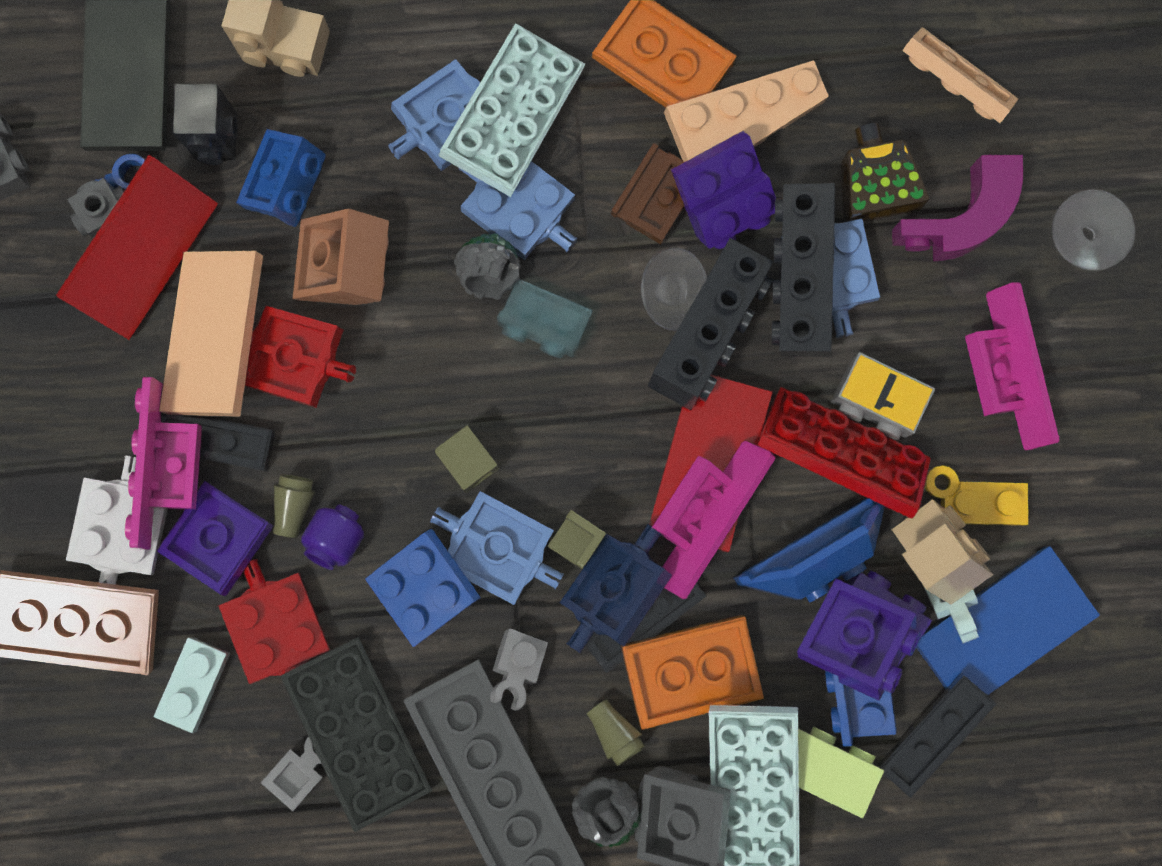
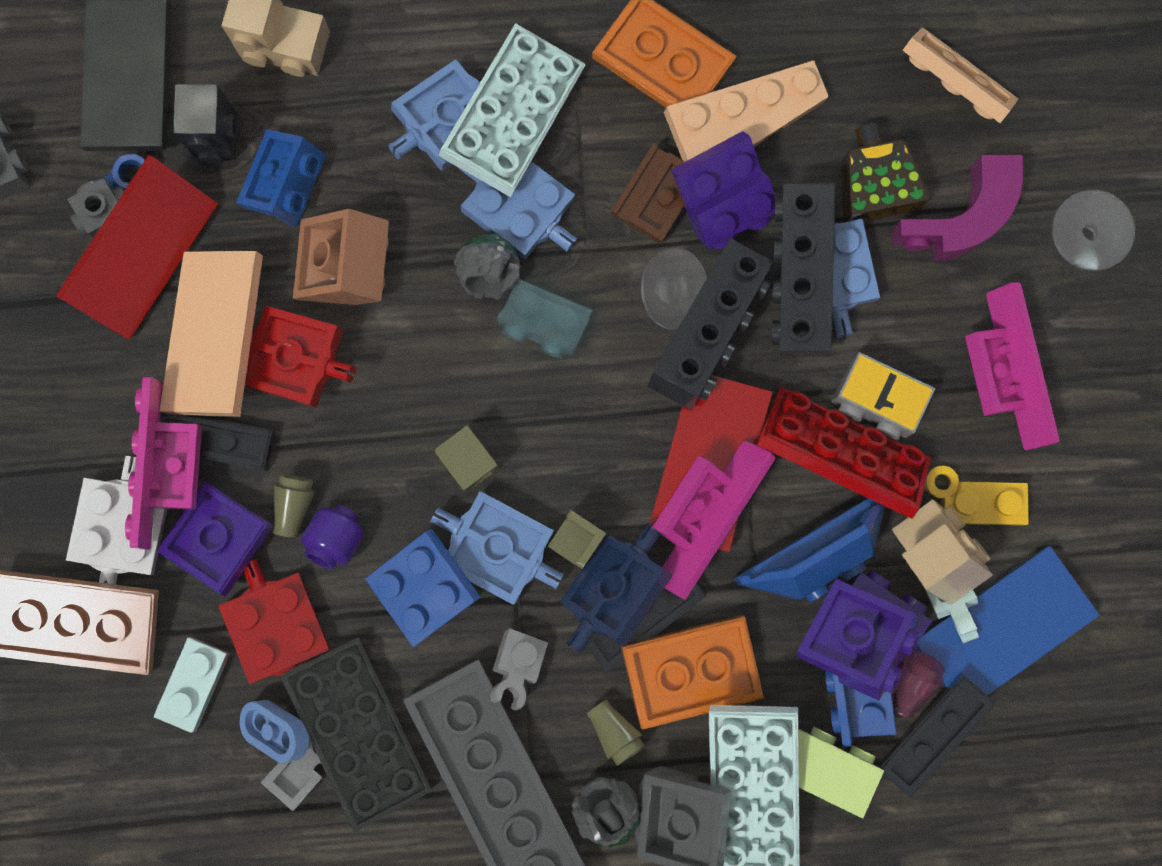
(274, 731): none -> medium blue plate
(918, 681): none -> clear pink cone

